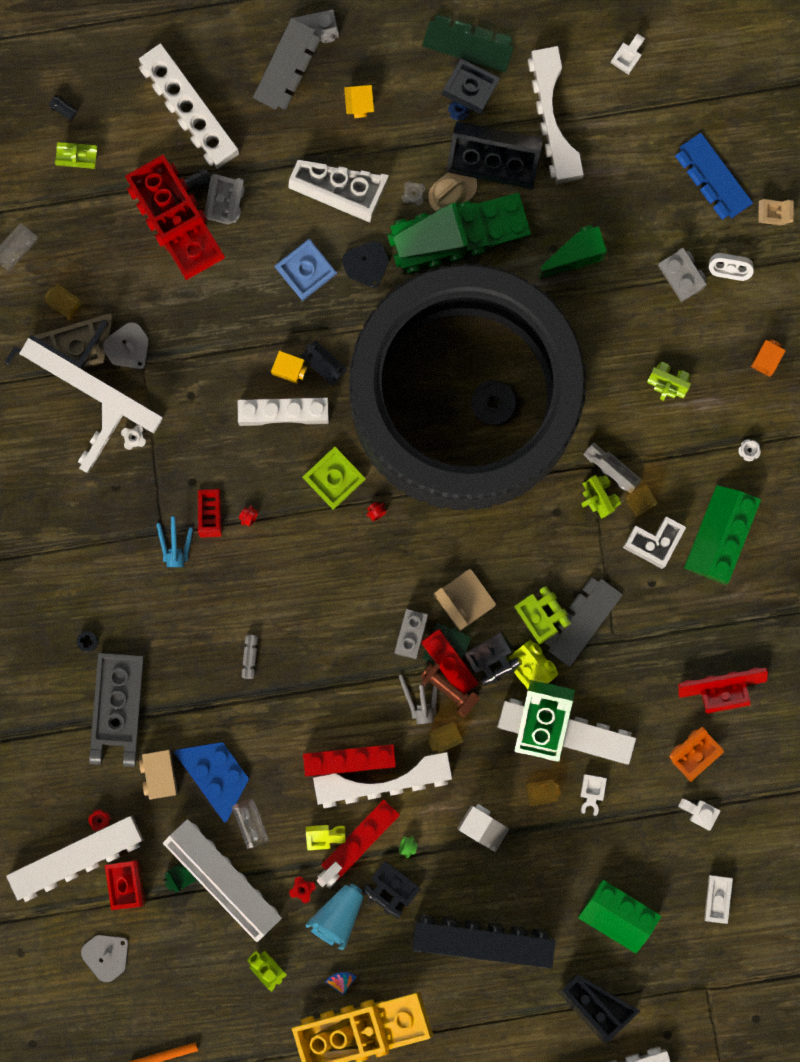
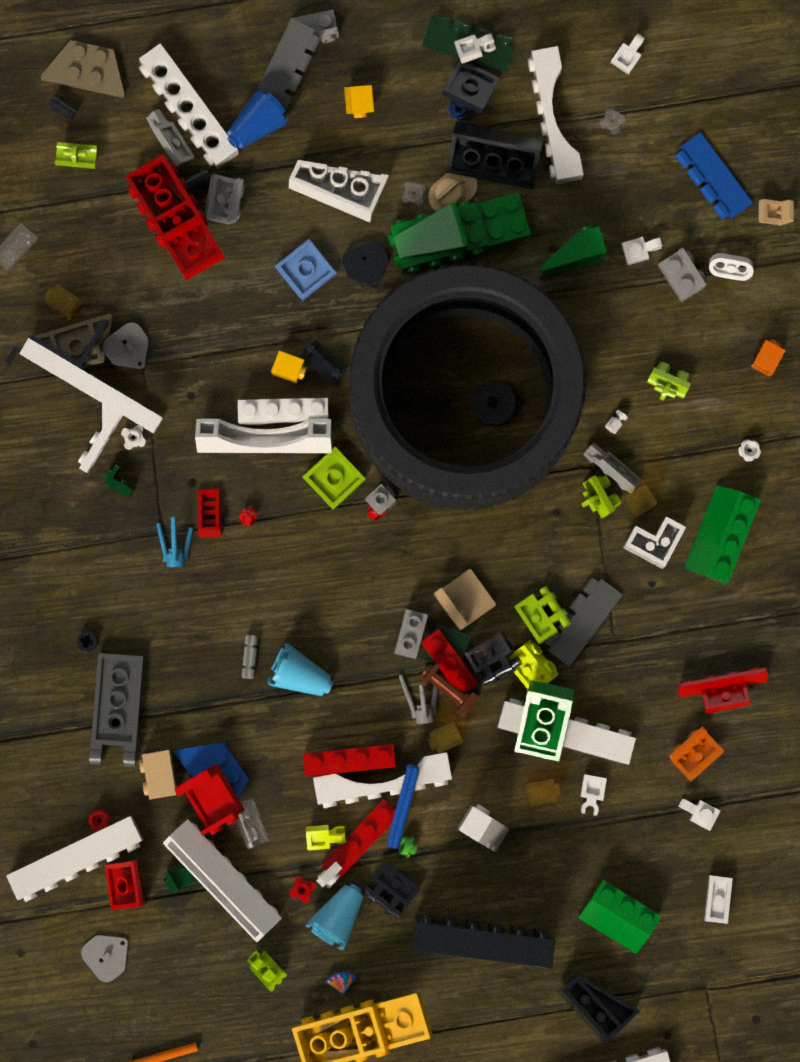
(86, 68): none -> dark tan wing
(120, 486): none -> dark green bracket
(170, 139): none -> light grey hinge
(212, 799): none -> red panel
(223, 437): none -> white arch
(257, 119): none -> blue cone
(298, 673): none -> medium azure cone
(381, 499): none -> light grey bracket
(403, 806): none -> blue axle
(470, 47): none -> white plate
(612, 115): none -> clear plate
(615, 423): none -> white piece
(637, 250): none -> white plate

